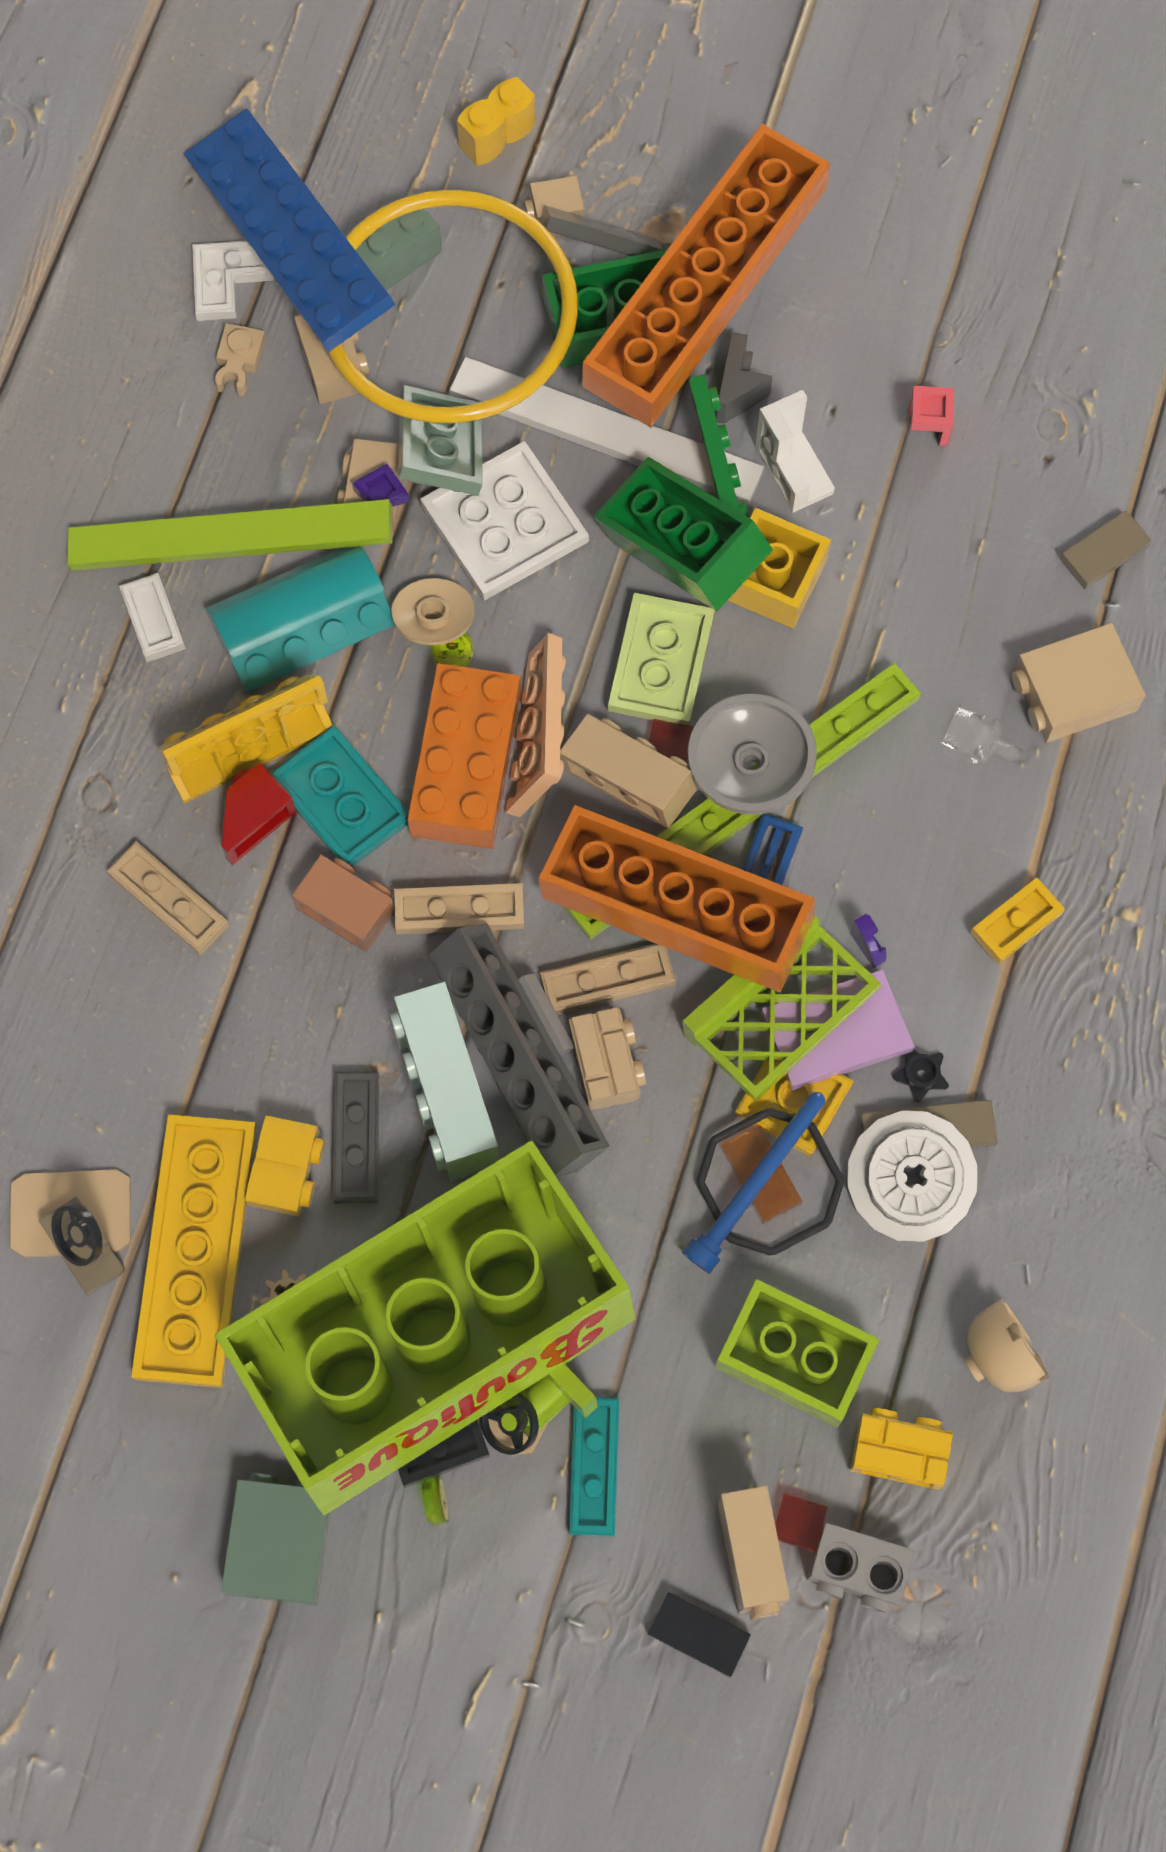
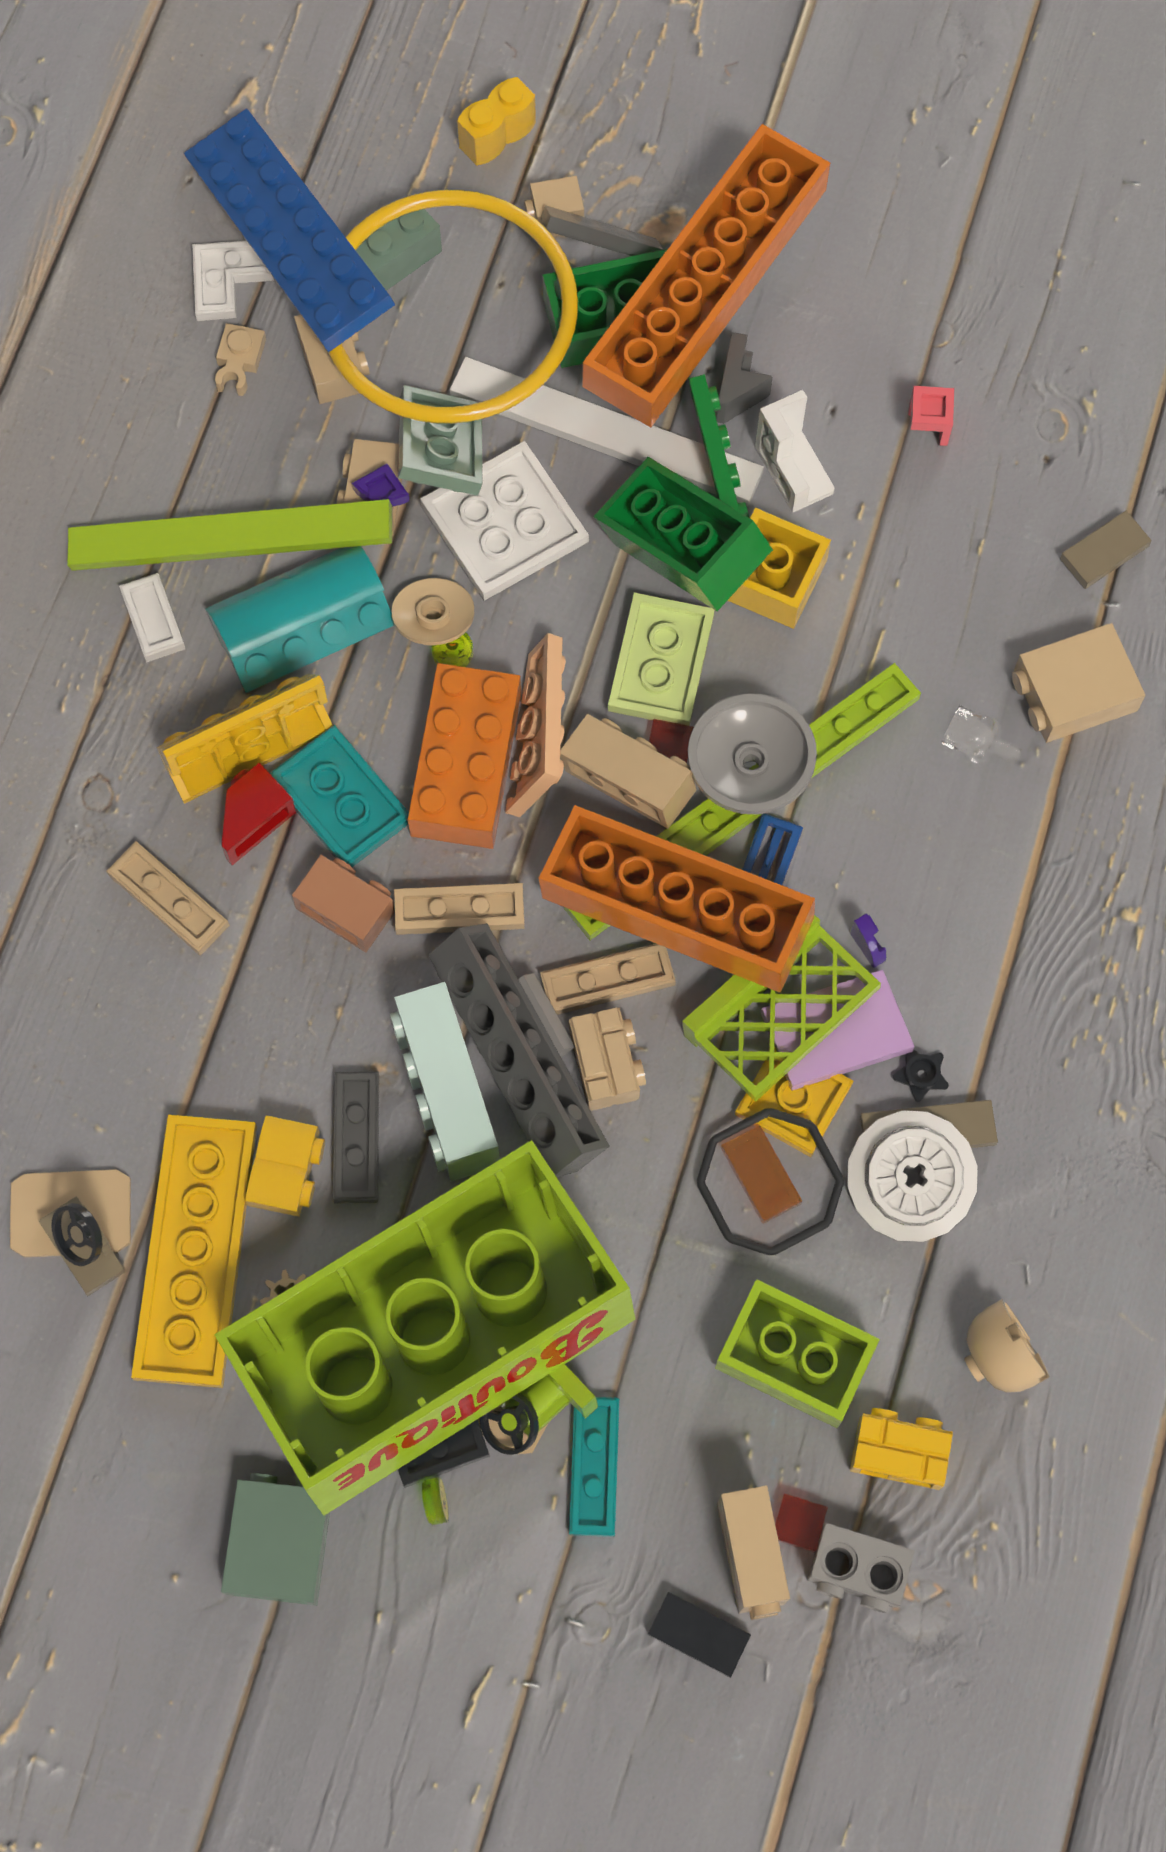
(706, 1248): blue piece -> none
(1017, 921): yellow plate -> none

